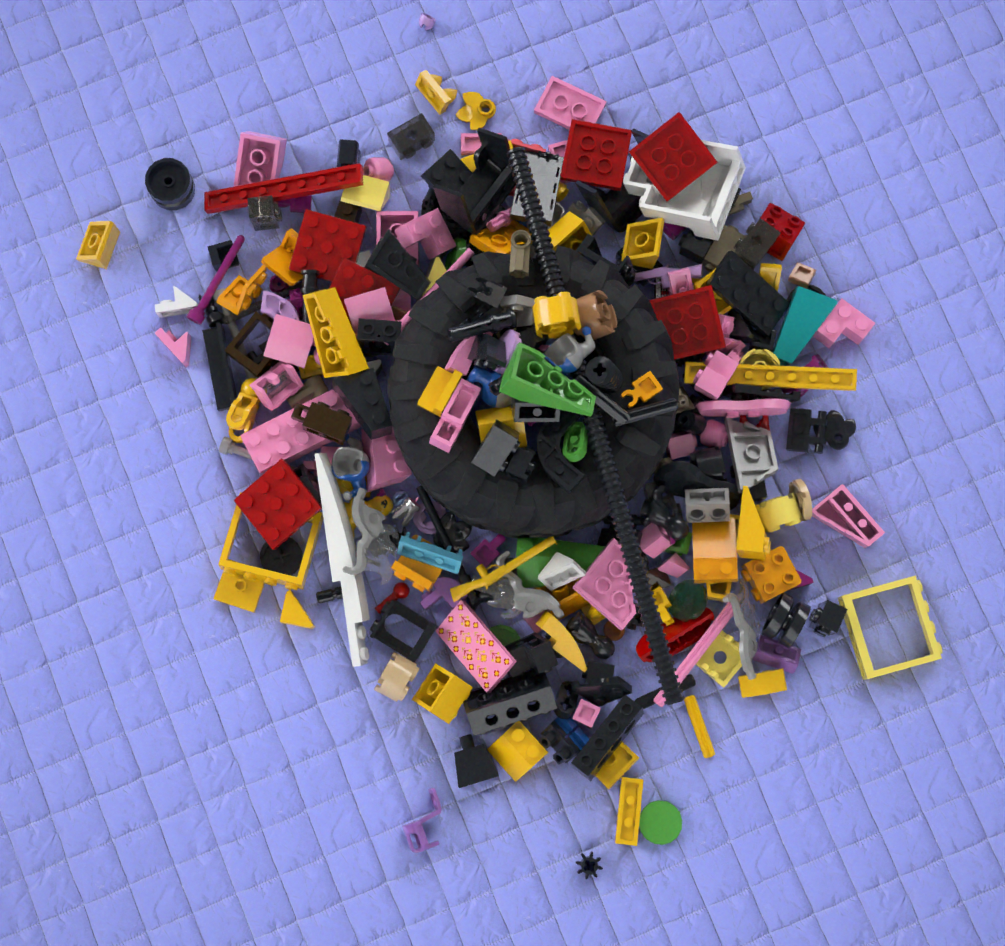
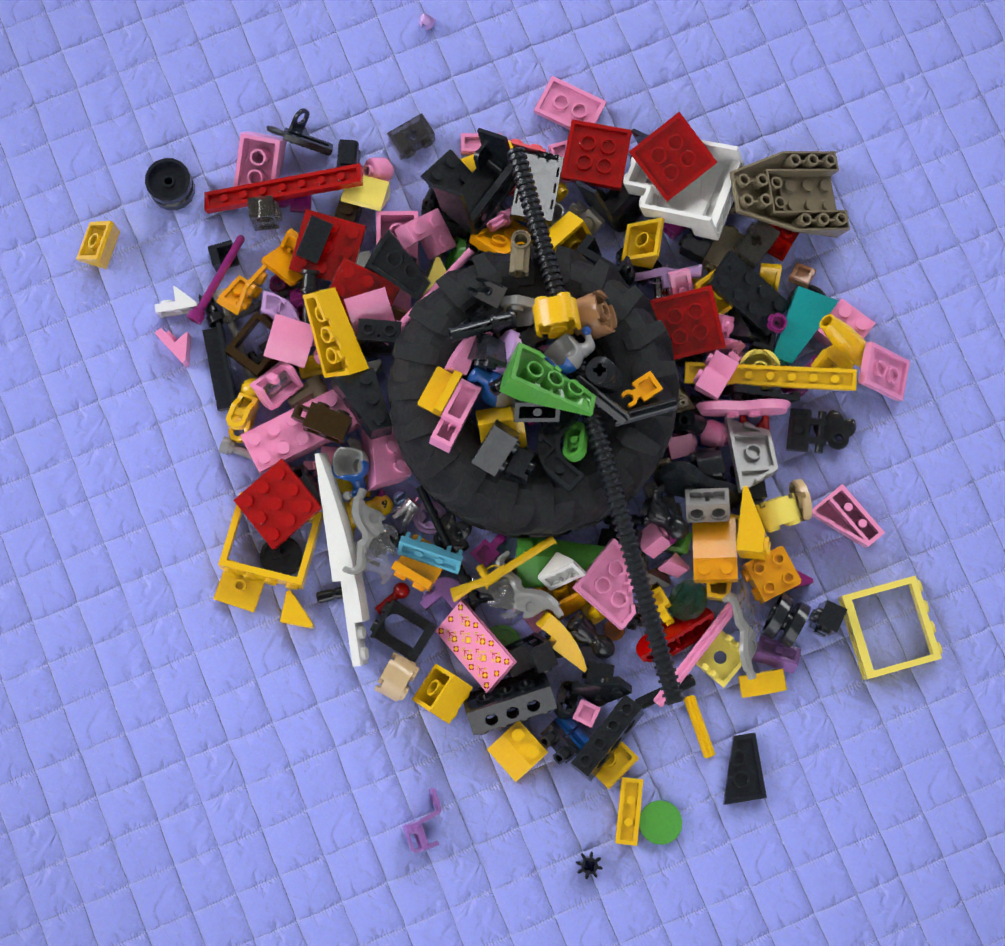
(299, 135): none -> black piece
(314, 239): none -> black hinge
(430, 87): yellow tile -> none
(473, 112): yellow plate -> none
(473, 763): black torso -> none
(744, 772): none -> black wing
(782, 322): none -> magenta plate
(791, 192): none -> dark tan wedge
(846, 345): none -> yellow plate
(884, 371): none -> bright pink plate

